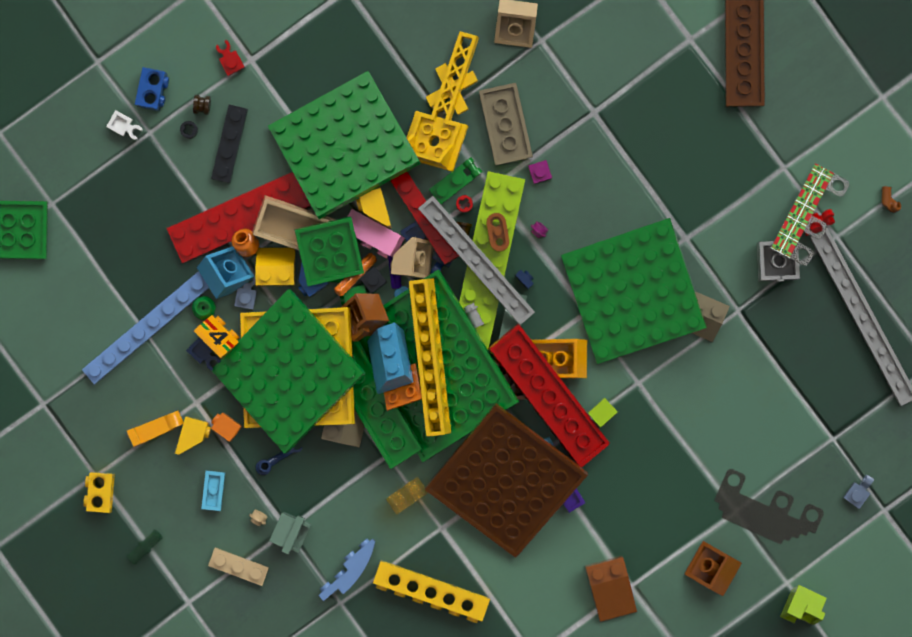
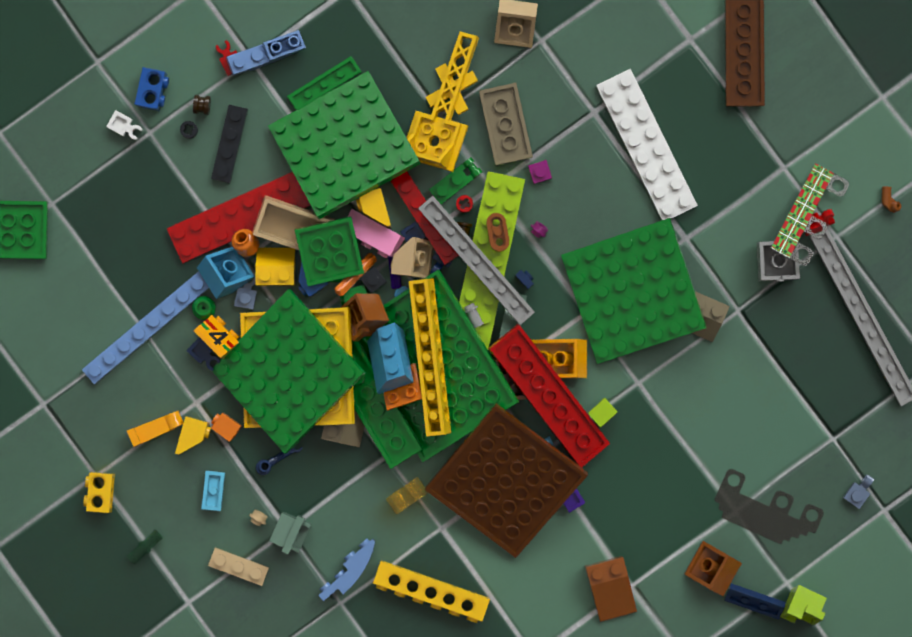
(266, 53): none -> medium blue slope
(325, 83): none -> green tile
(646, 145): none -> white plate
(754, 601): none -> dark blue plate

